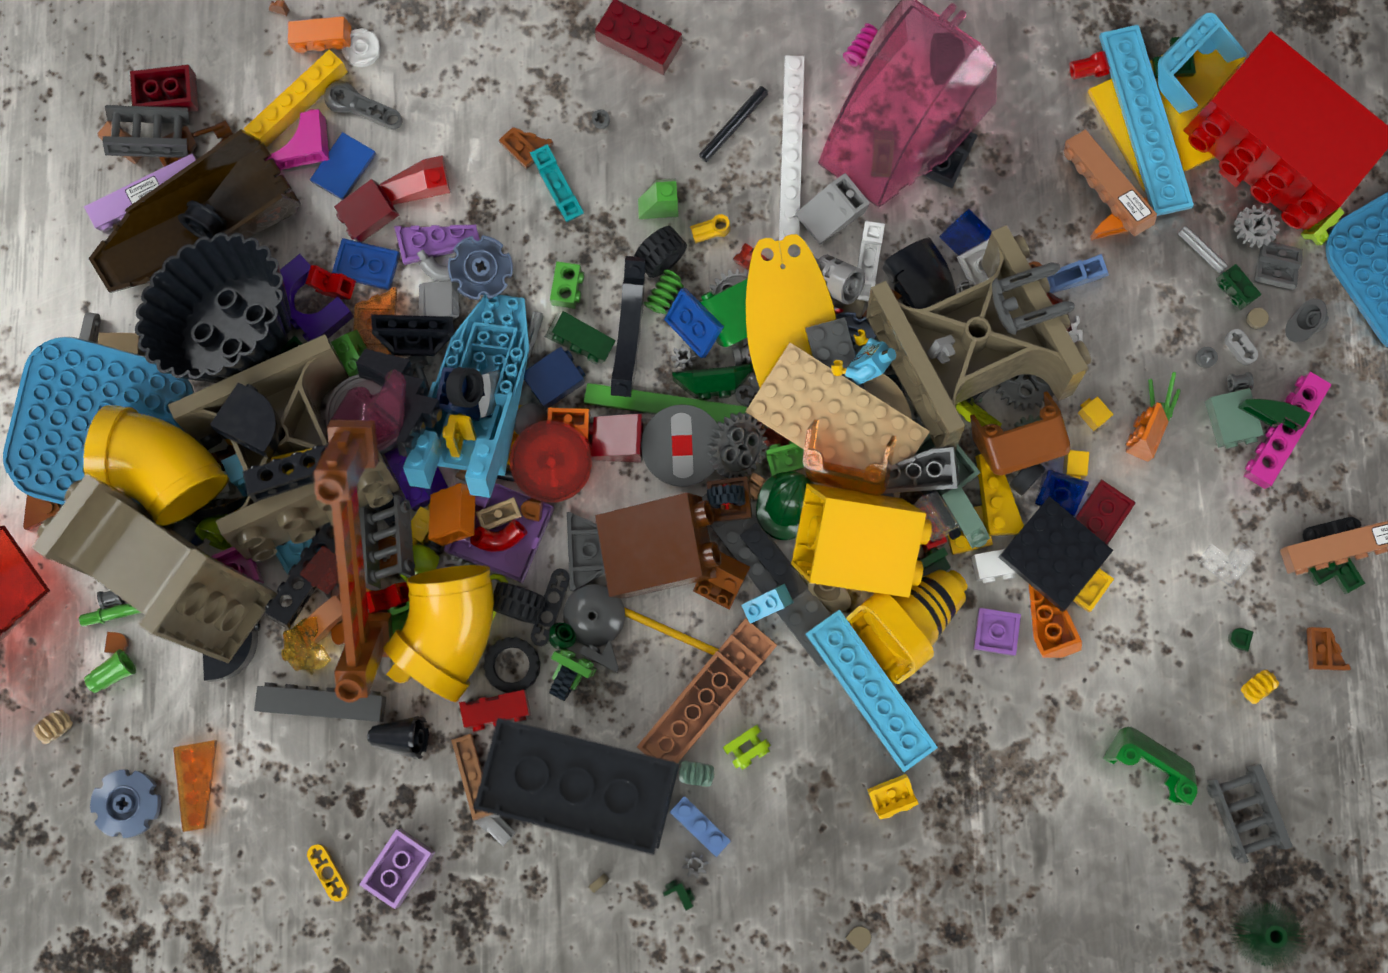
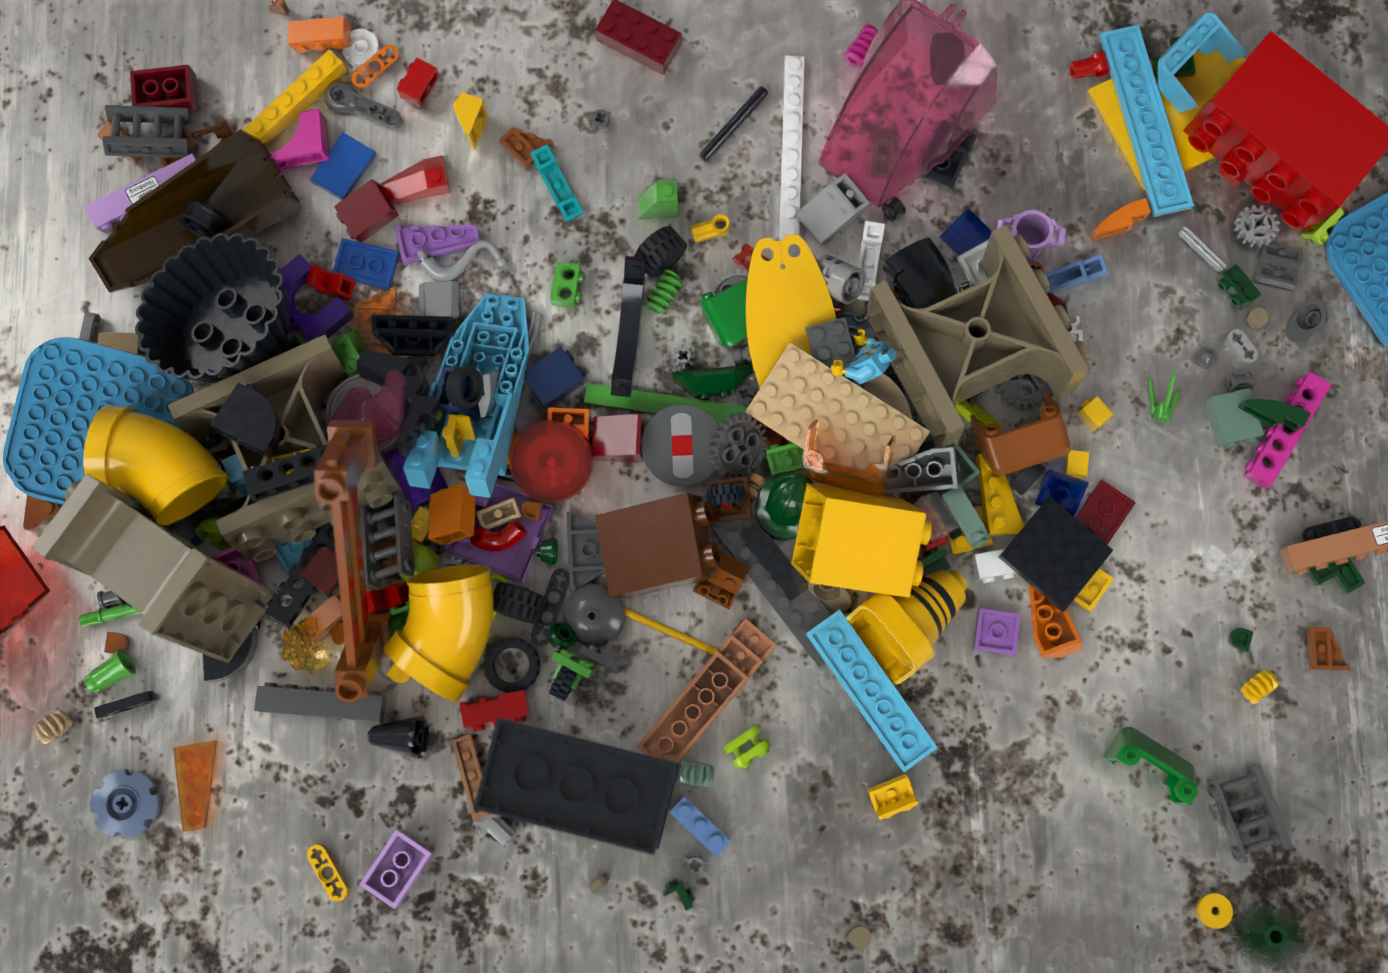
(124, 704): none -> black beam
(367, 79): none -> orange beam
(418, 82): none -> red brick
(471, 116): none -> yellow slope
(488, 281): sand blue piece -> none
(548, 551): none -> dark green cone
(580, 337): dark green wedge -> none
(693, 323): blue tile -> none
(767, 603): medium azure brick -> none
(893, 209): none -> black wheel
(942, 349): light grey tile -> none
(1003, 306): dark grey piece -> none
(1036, 230): none -> lavender container
(1109, 183): nougat brick -> none
(1147, 433): orange slope -> none
(1224, 910): none -> yellow piece

